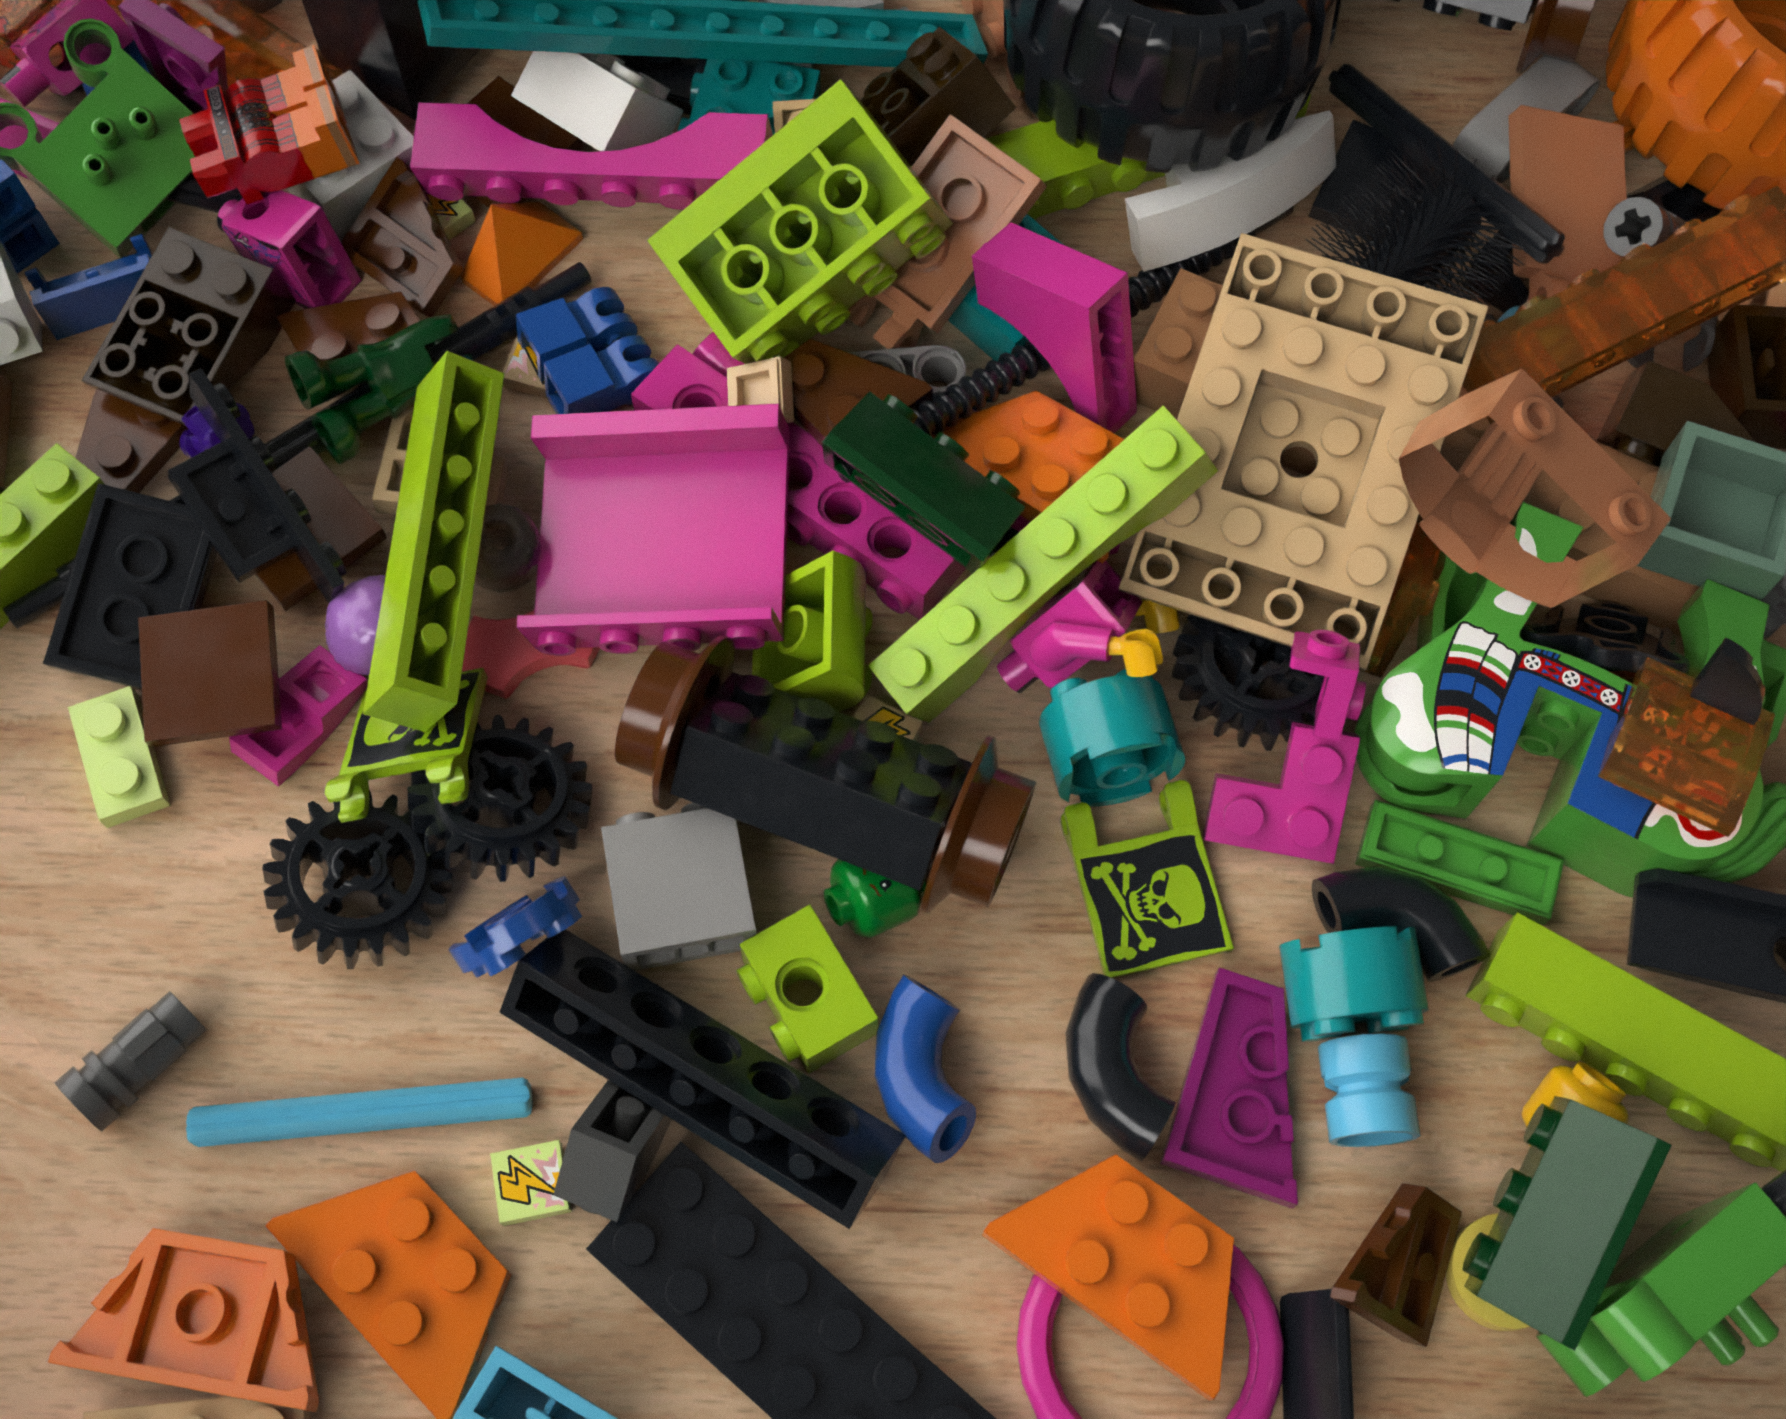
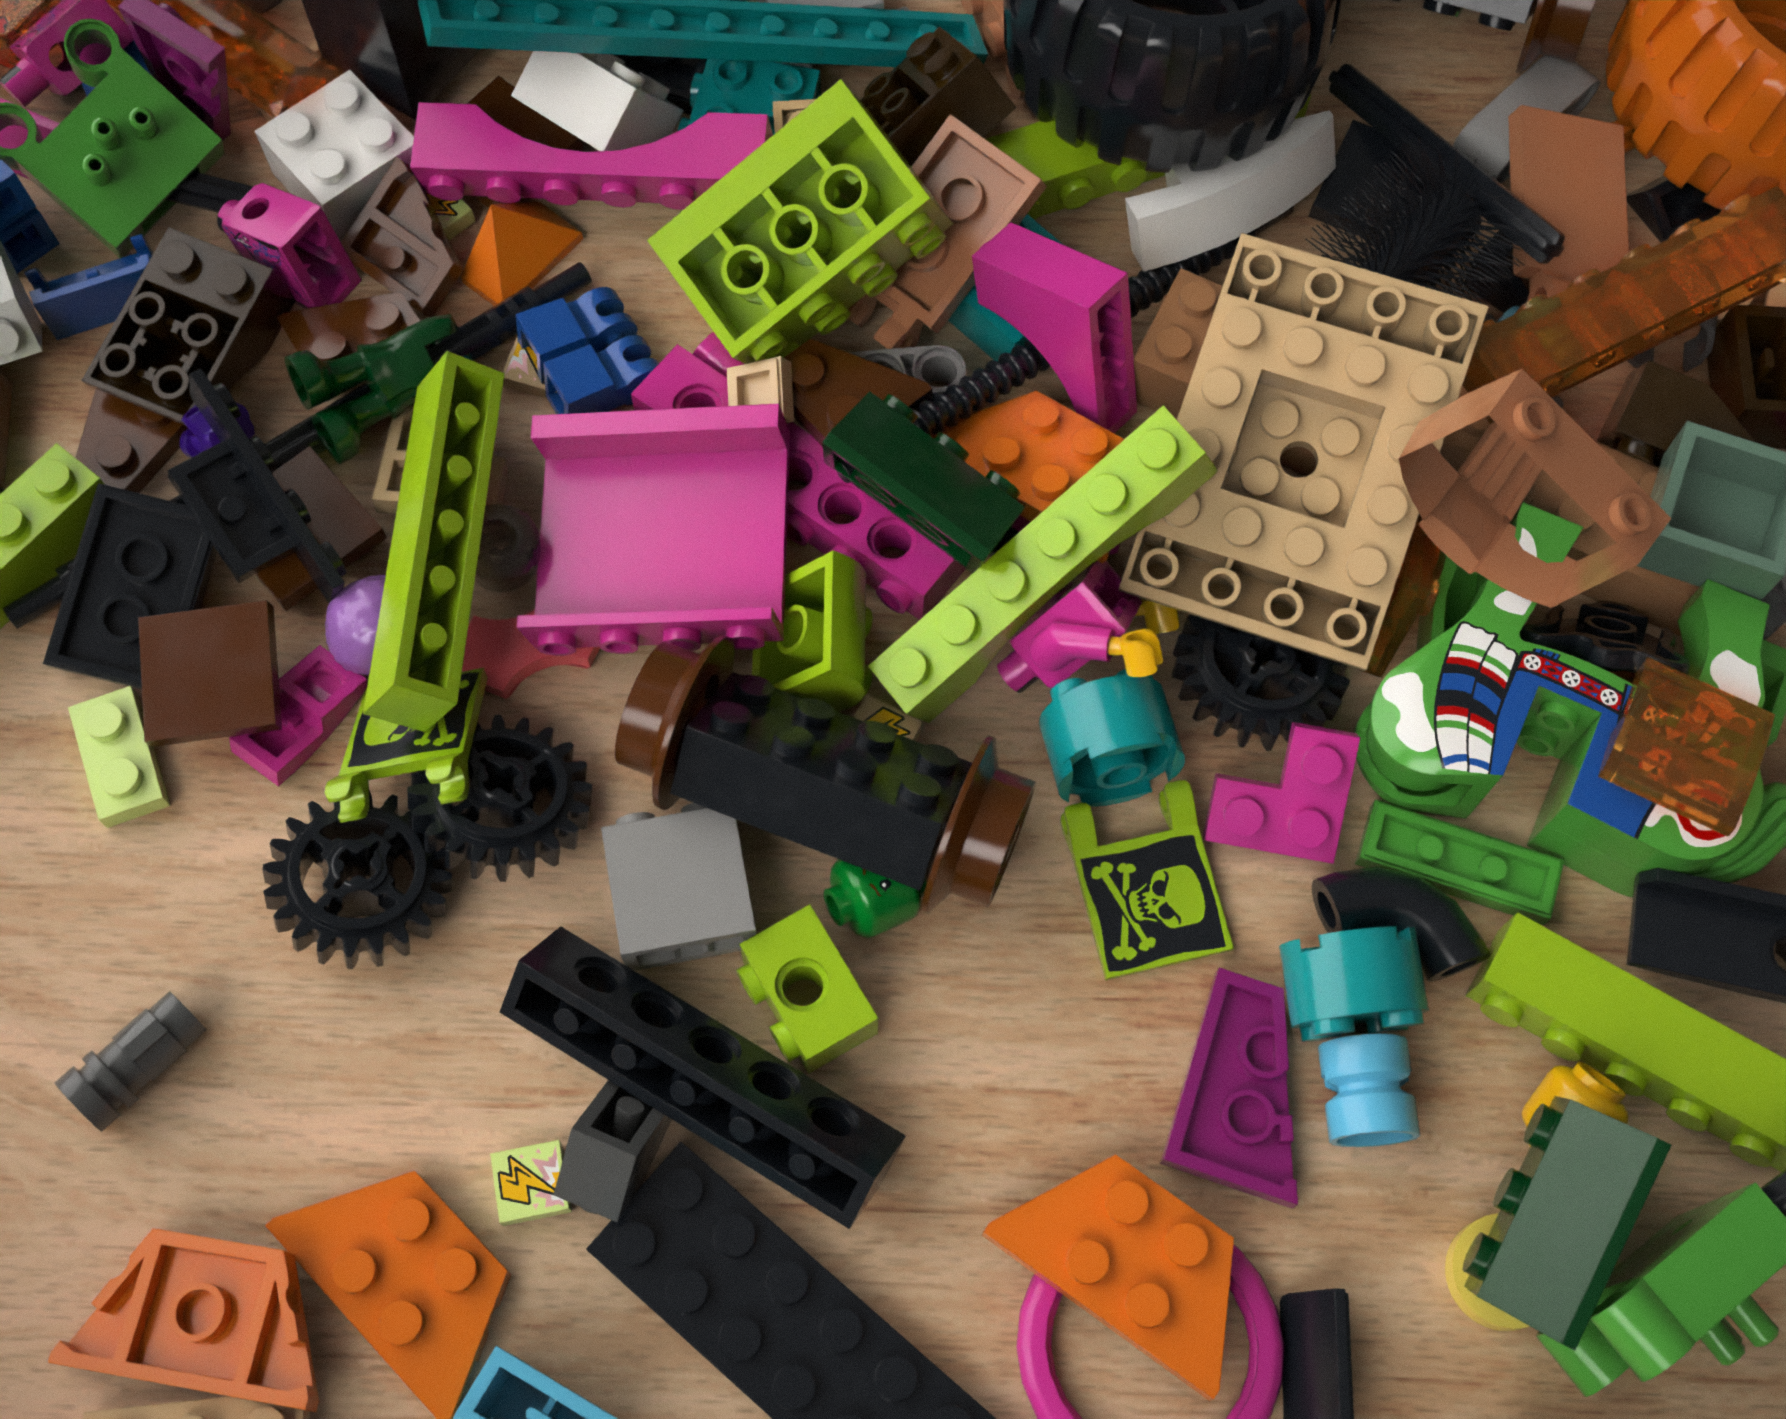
(270, 132): hips -> none
(359, 1112): medium azure axle -> none
(497, 940): blue plate -> none
(912, 1071): blue cylinder -> none
(1104, 1066): black cylinder -> none
(1340, 693): dark pink bracket -> none
(1402, 1265): reddish brown wing -> none
(1638, 223): dark grey axle -> none
(1731, 683): black tile -> none

